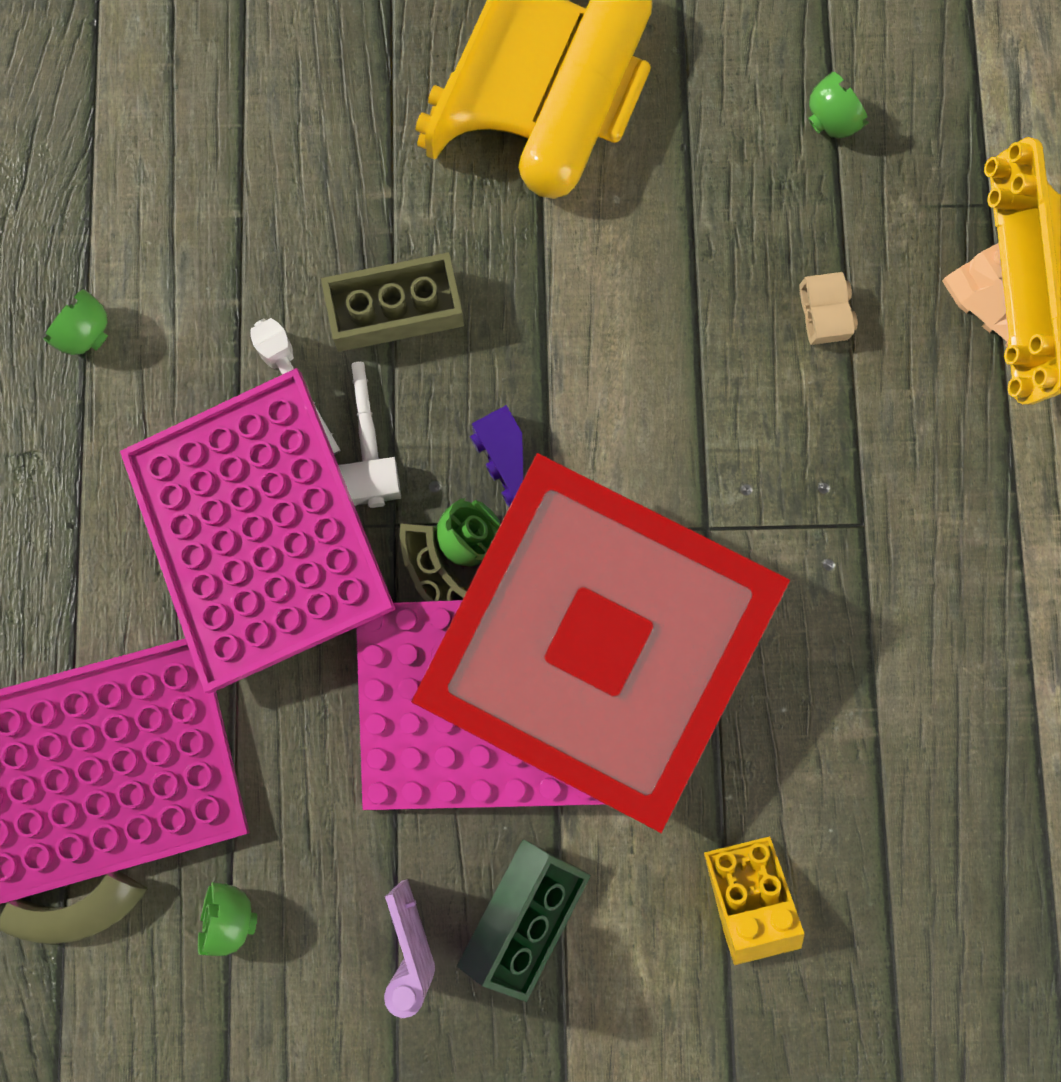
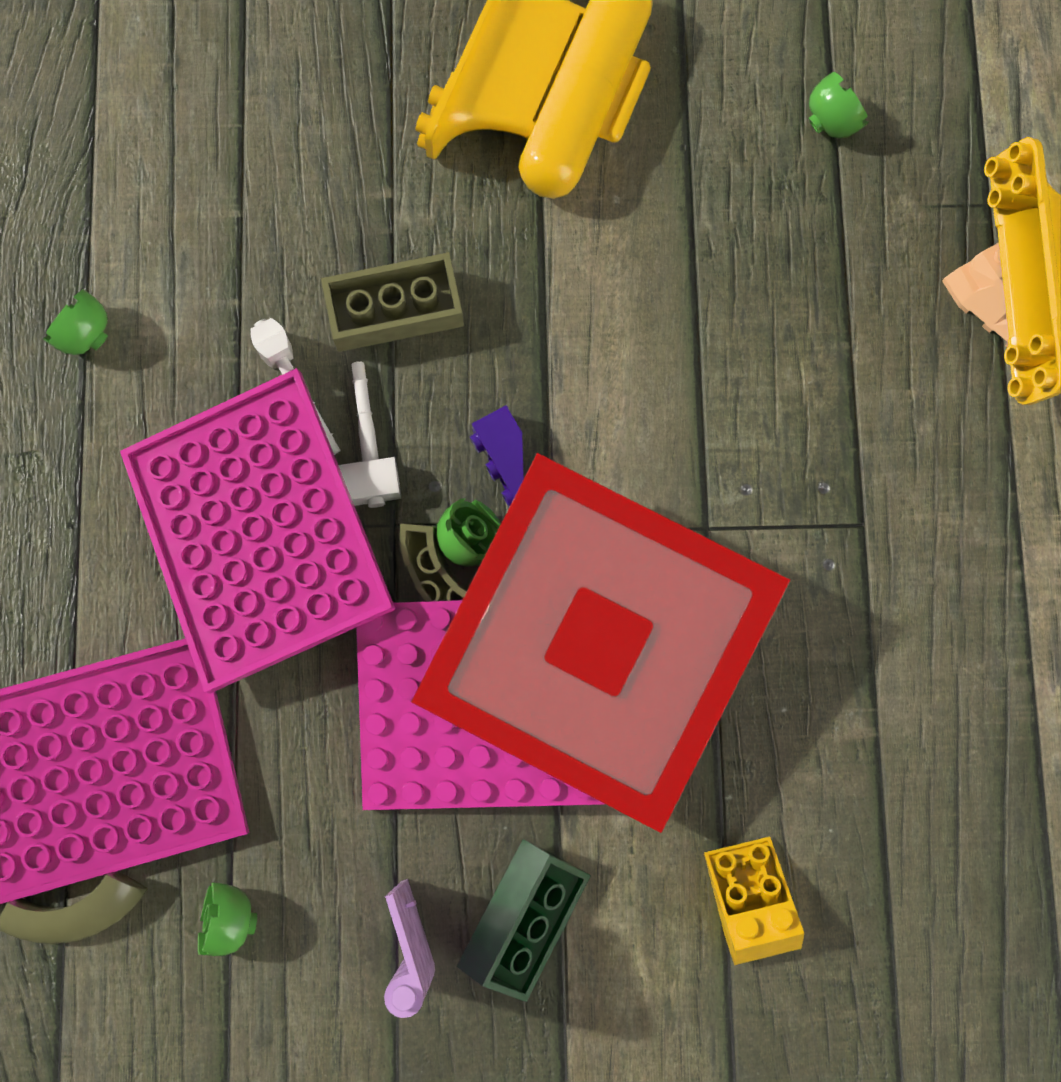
(827, 308): tan brick -> none

